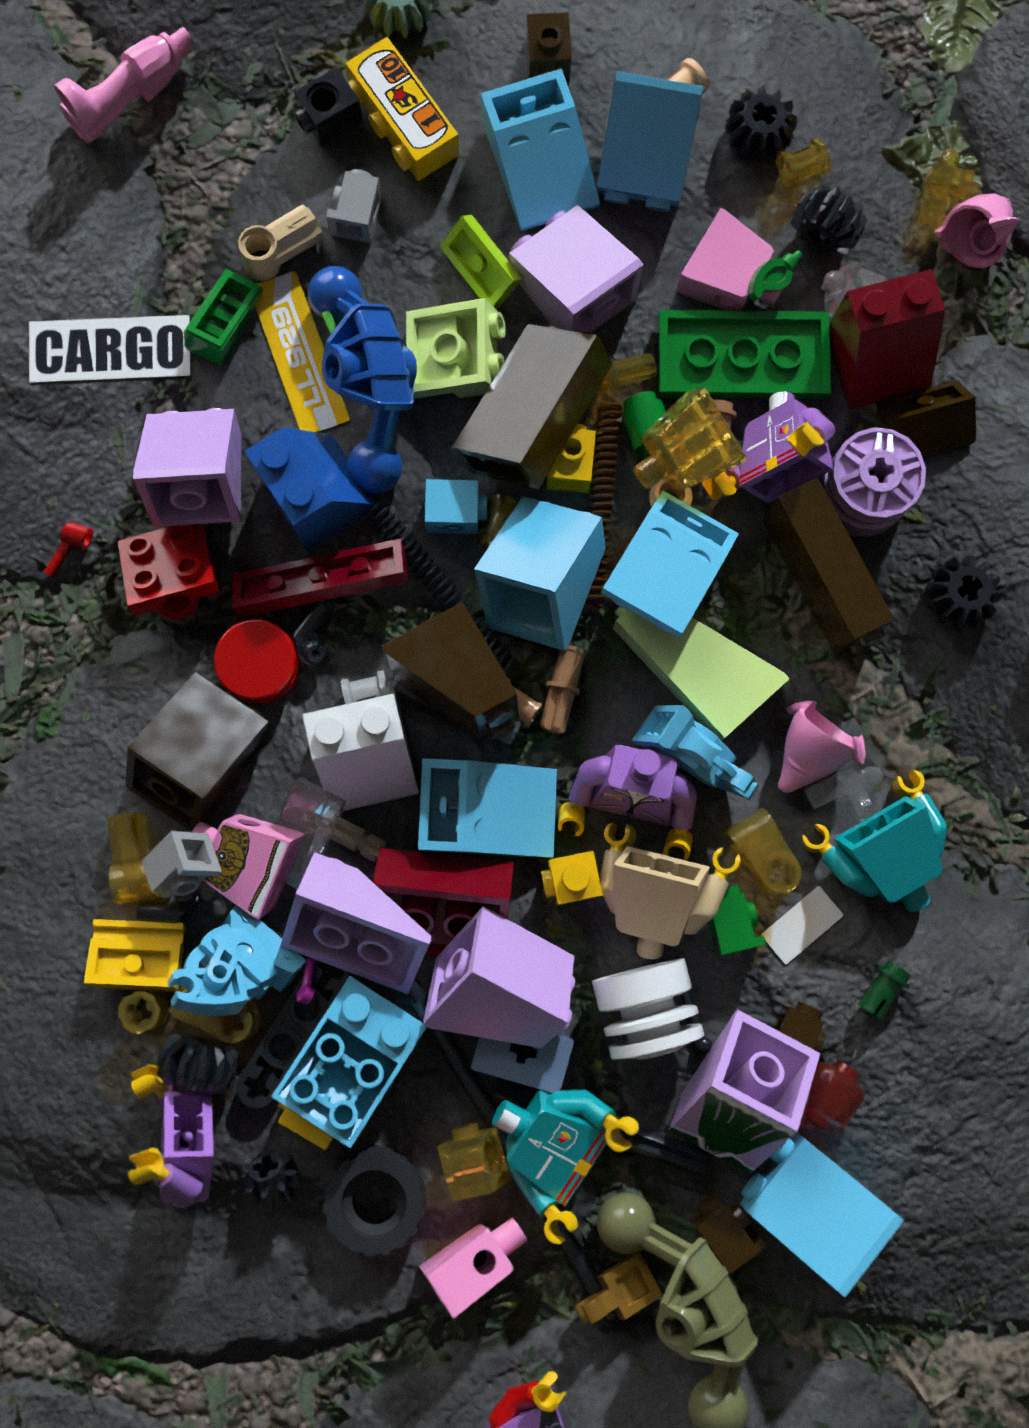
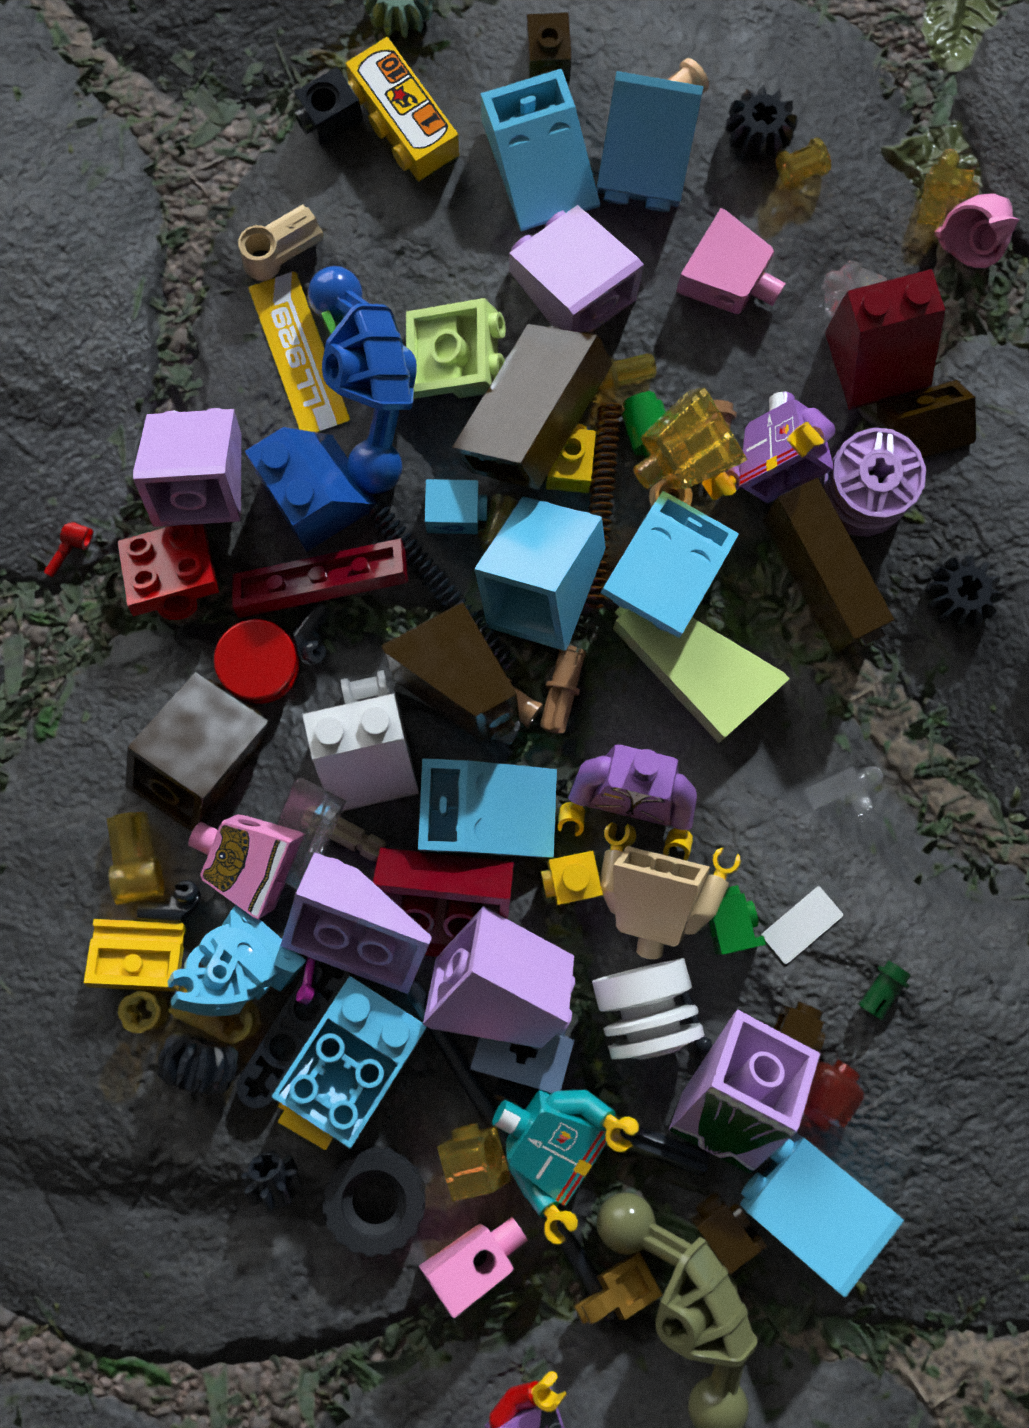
(108, 348): sticker -> none
(142, 71): bright pink piece -> none
(180, 863): light grey brick -> none
(187, 1152): medium lavender torso -> none
(209, 340): green slope -> none
(355, 207): light grey brick -> none
(480, 261): lime plate -> none
(695, 747): medium azure piece -> none
(744, 353): green plate -> none
(759, 845): clear yellow piece -> none
(773, 275): green piece -> none
(815, 748): bright pink hat -> none
(829, 221): black gear -> none
(892, 849): teal torso -> none

